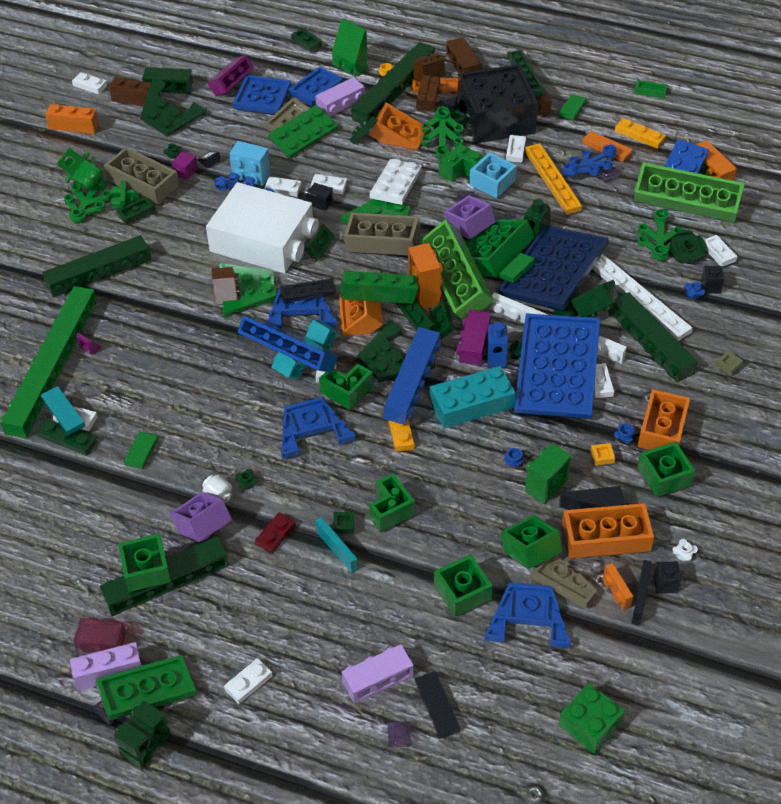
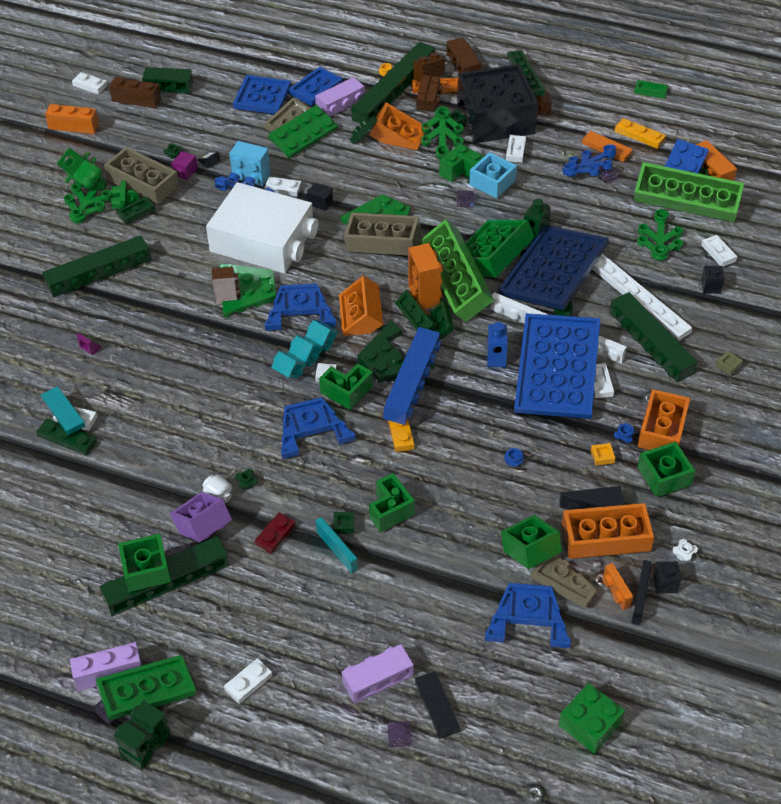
(49, 362): green brick -> none
(98, 635): clear pink brick -> none
(141, 450): green tile -> none
(164, 115): dark green wing -> none
(230, 75): magenta brick -> none
(288, 344): blue brick -> none
(306, 40): dark green plate -> none
(308, 290): black tile -> none
(319, 242): dark green plate -> none
(337, 183): white plate -> none
(350, 48): green slope -> none
(378, 287): green brick -> none
(395, 181): white plate -> none
(451, 104): black slope -> none
(463, 585): green brick -> none
(470, 216): medium lavender brick -> none
(472, 397): teal brick -> none
(473, 337): magenta brick -> none
(515, 349): dark green plate -> none
(517, 268): green tile -> none
(547, 473): green brick -> none
(553, 179): light orange plate -> none
(572, 107): green tile -> none
(596, 299): dark green slope -> none
(685, 255): dark green plate -> none
(694, 290): blue plate -> none

